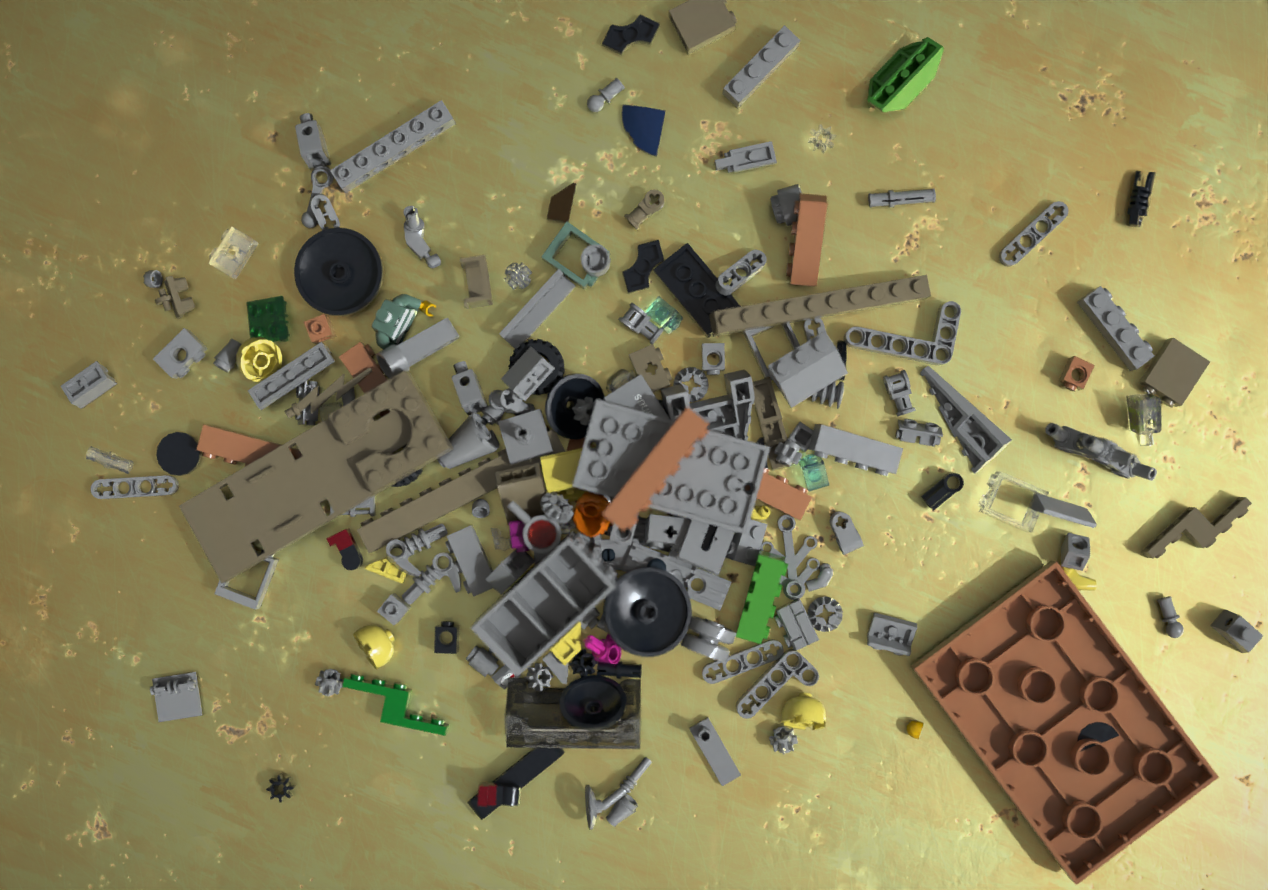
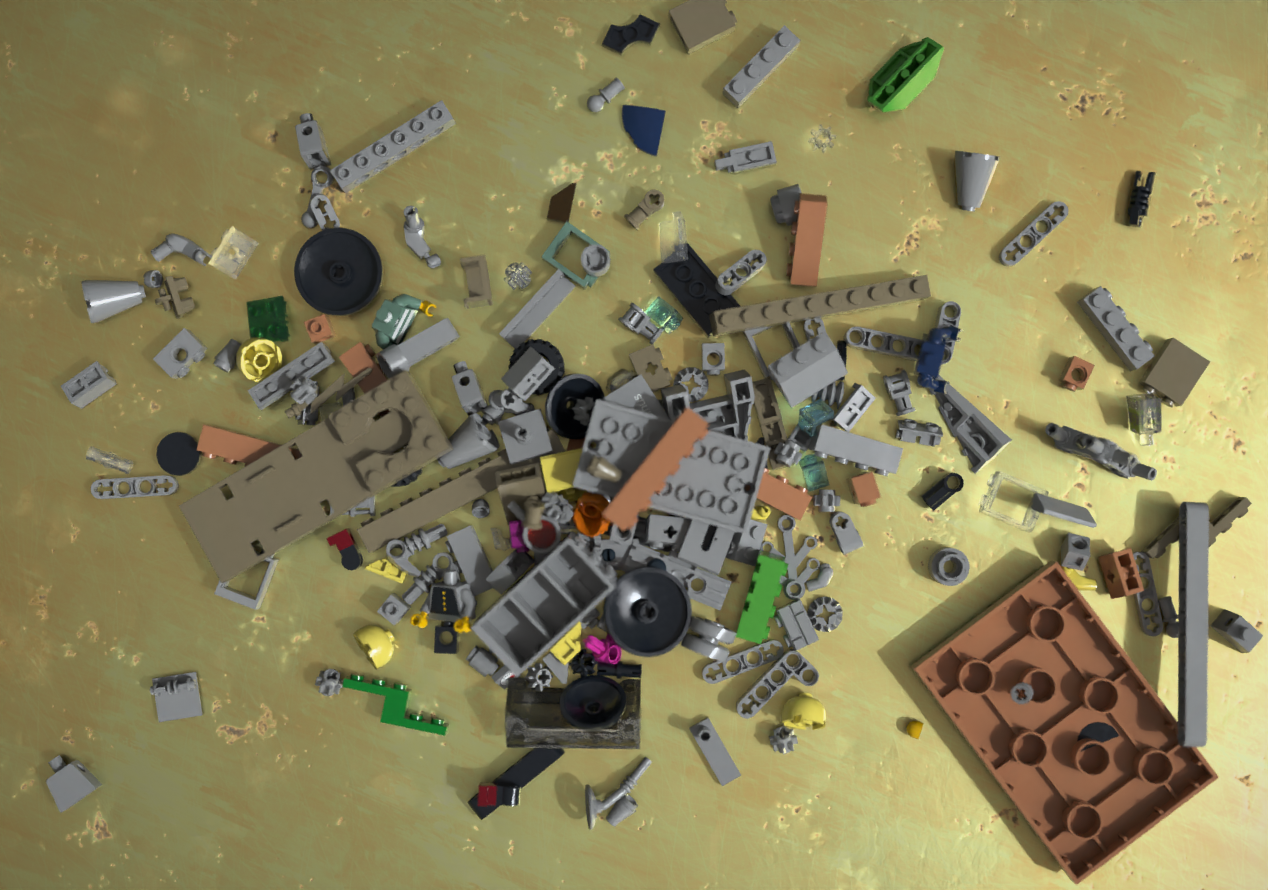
(70, 782): none -> light grey torso
(110, 297): none -> light grey cone
(182, 245): none -> light grey arm
(275, 785): black gear -> none
(303, 390): none -> light grey gear
(448, 602): none -> torso
(533, 511): none -> dark tan connector
(603, 469): none -> dark tan cone
(638, 275): black tile -> none
(673, 239): none -> clear panel
(814, 415): none -> clear light blue bracket
(826, 501): none -> light grey gear
(853, 408): none -> hinge
(863, 489): none -> nougat brick
(891, 634): light grey bracket -> none
(903, 197): light grey pin -> none
(931, 357): none -> dark blue torso
(960, 569): none -> light grey piece
(973, 177): none -> light grey cone
(1015, 694): none -> light grey bush
(1121, 573): none -> nougat brick
(1149, 592): none -> light grey beam
(1193, 624): none -> light grey beam

